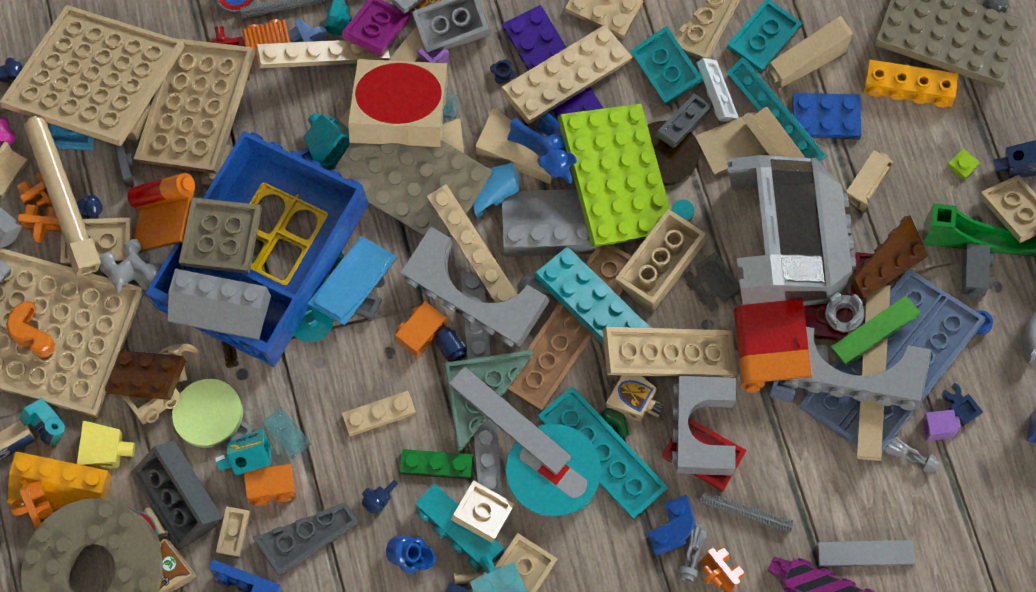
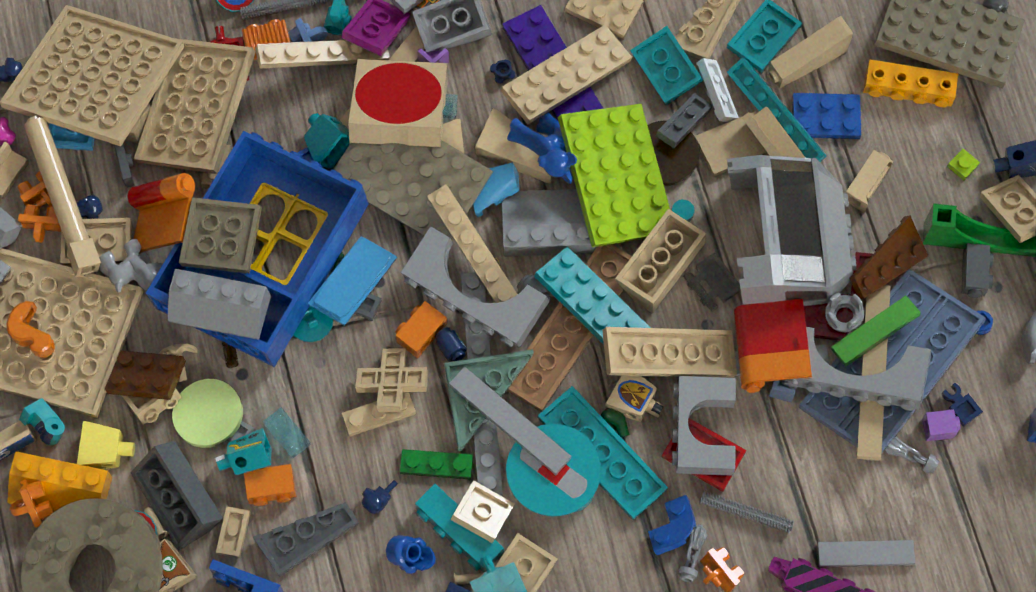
(391, 380): none -> tan plate

